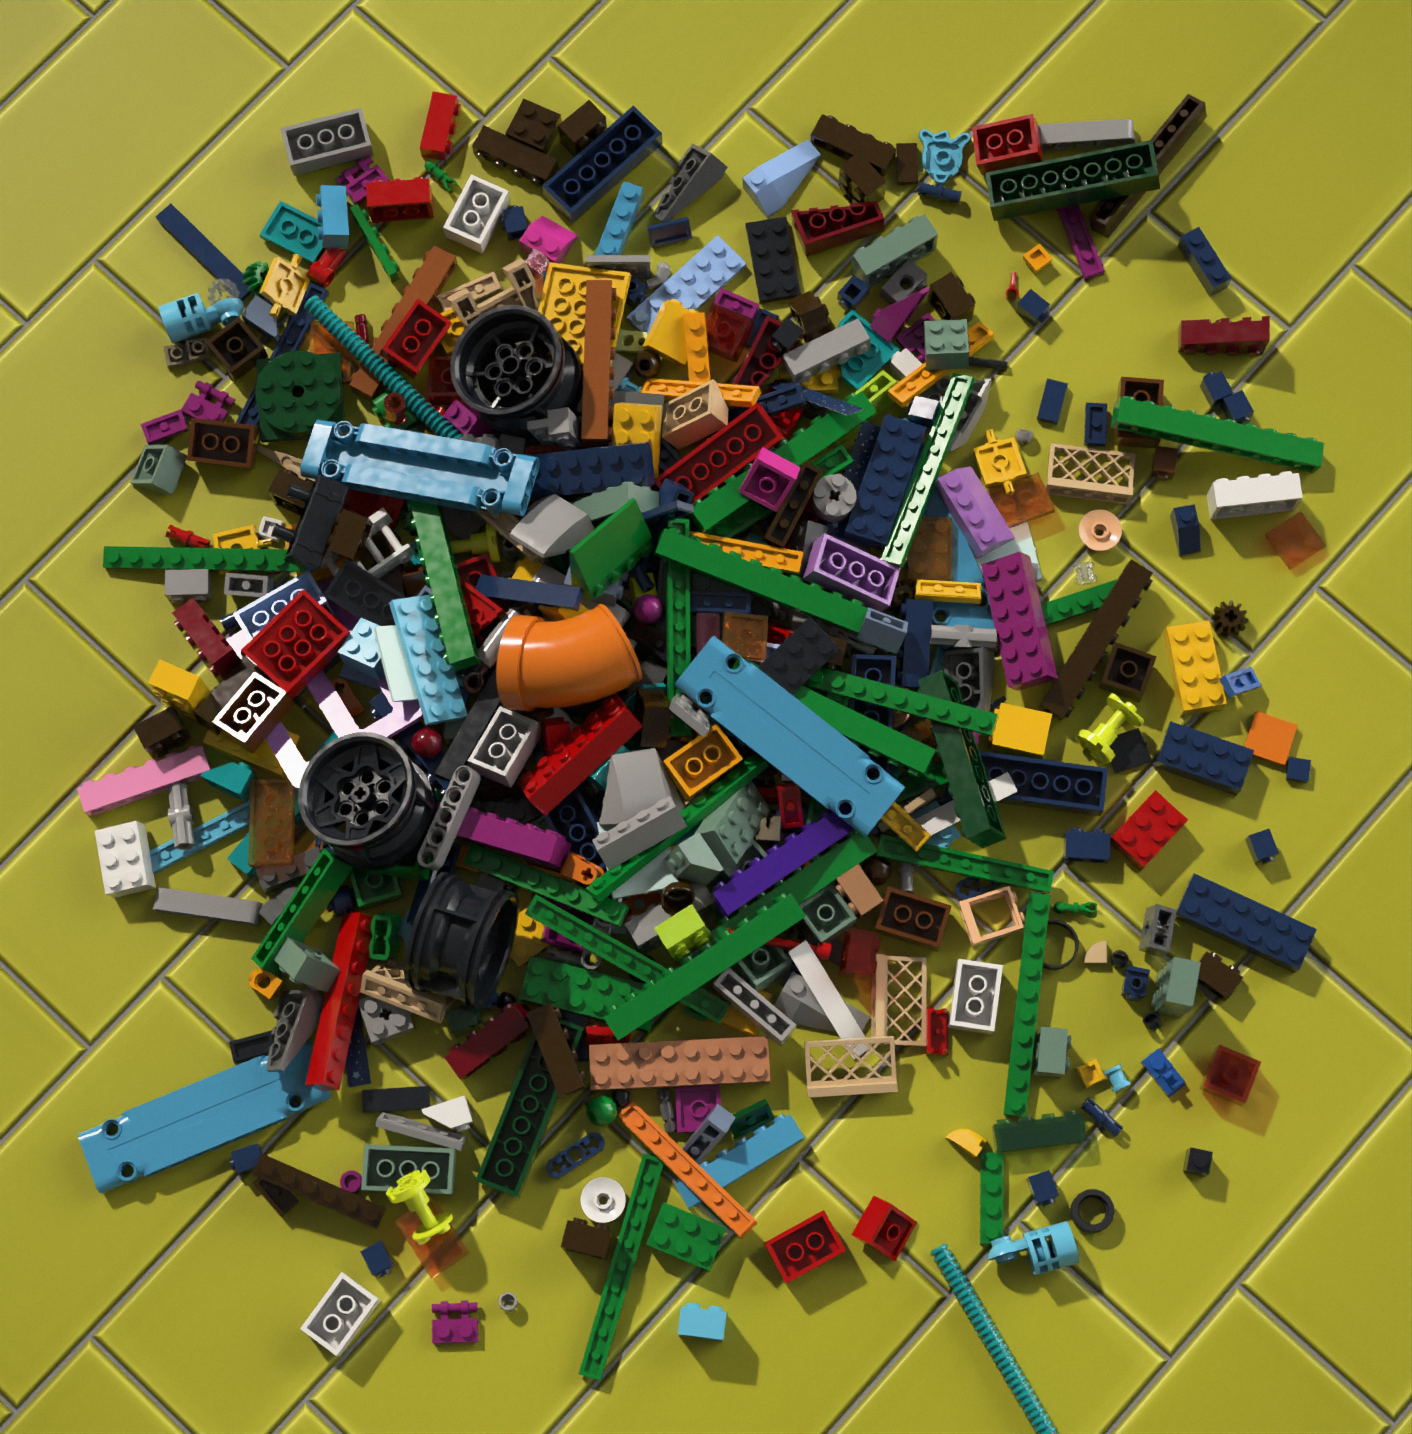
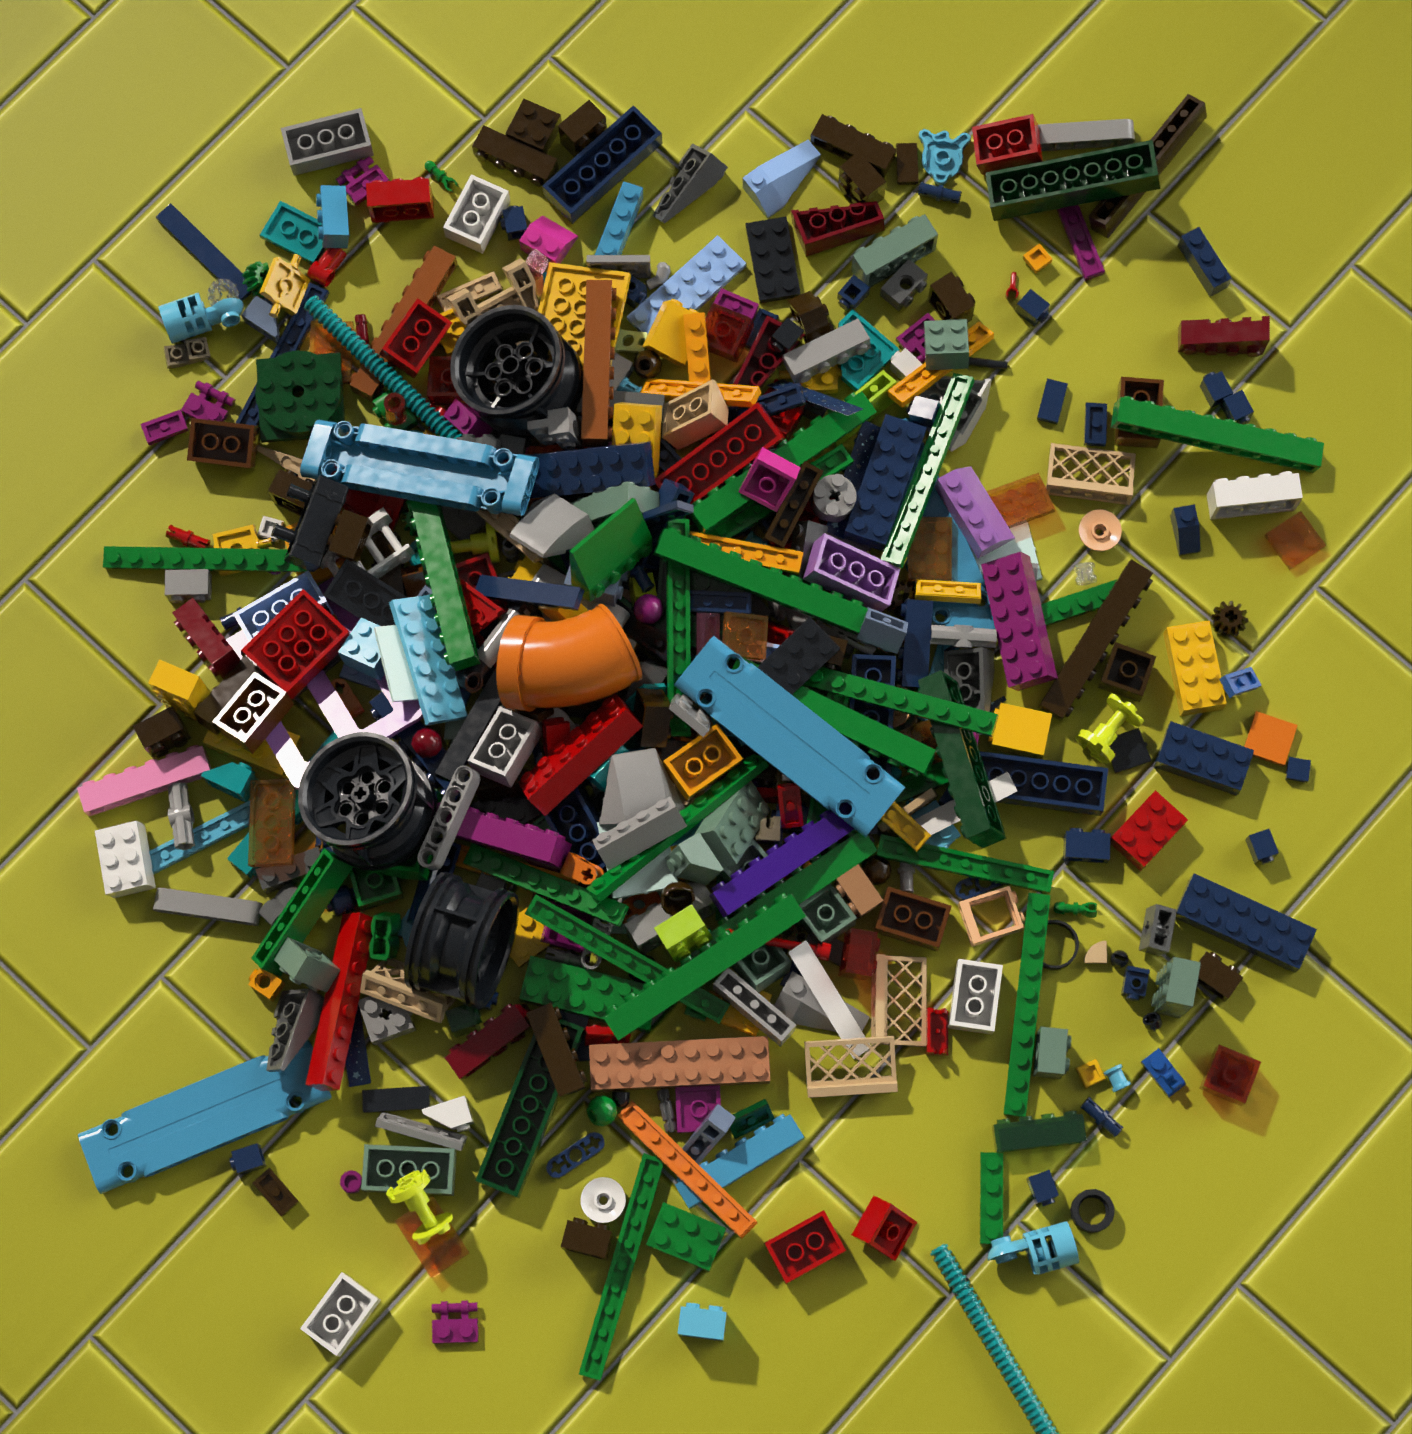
(159, 469): sand green slope -> none
(236, 349): dark brown brick -> none
(248, 585): light grey brick -> none
(251, 1047): black tile -> none
(319, 1191): dark brown brick -> none
(372, 235): green plate -> none
(378, 1259): dark blue brick -> none
(440, 126): red brick -> none
(504, 999): black hinge -> none
(509, 1298): light grey hinge -> none
(669, 232): dark blue tile -> none
(893, 318): magenta slope -> none
(967, 1141): yellow brick -> none
(999, 462): yellow plate -> none
(1023, 434): light grey hinge -> none
(1164, 463): reddish brown brick -> none
(1197, 1161): black brick -> none

